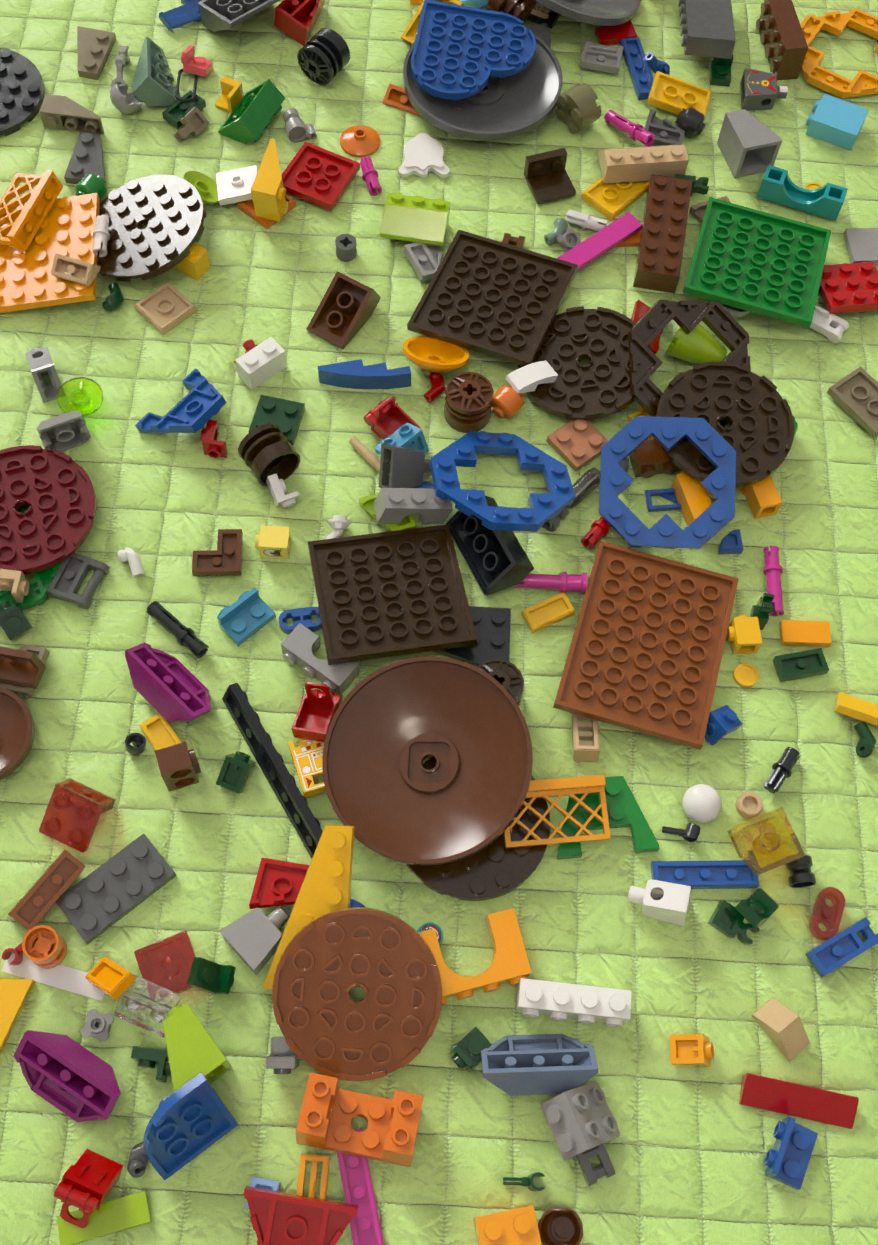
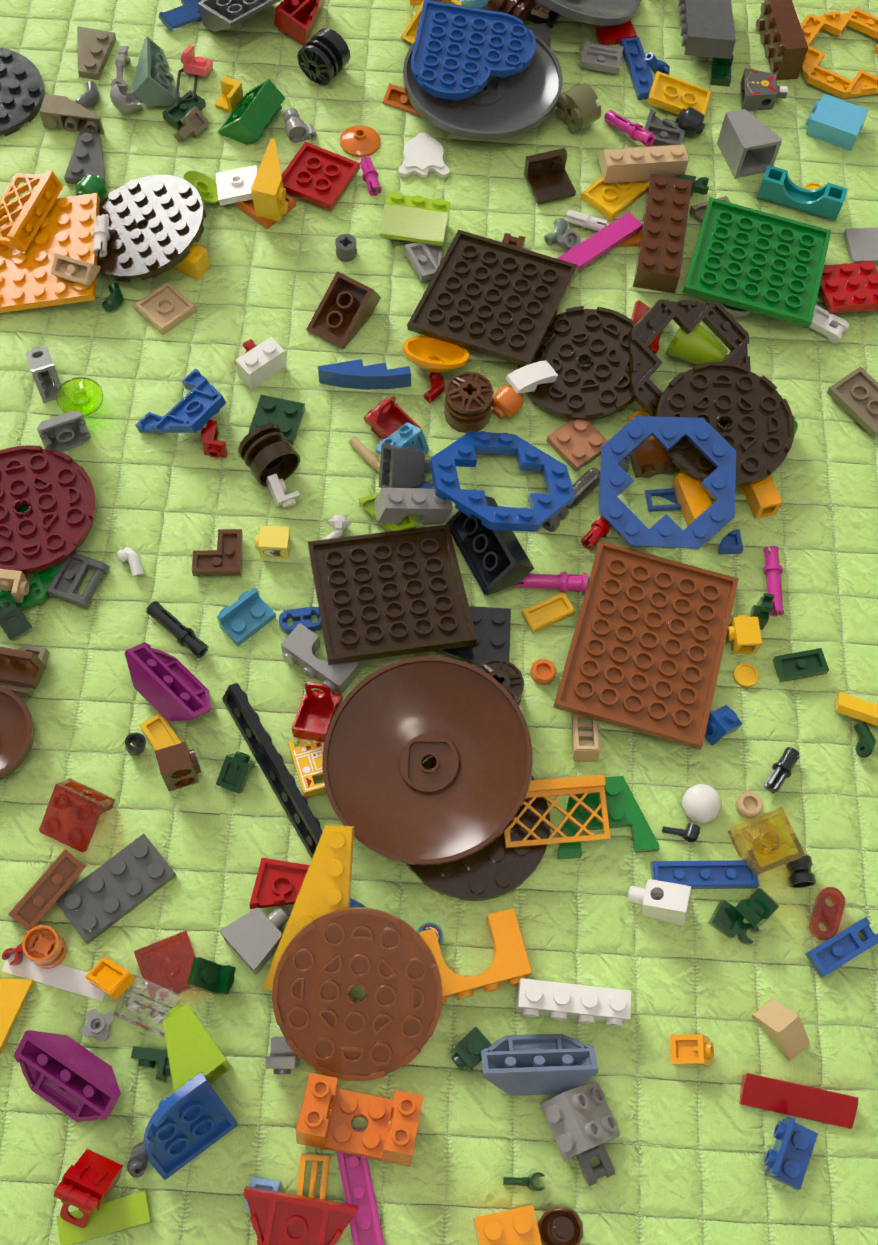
(89, 98): none -> dark grey arm
(543, 671): none -> orange tile
(805, 633): light orange tile -> none

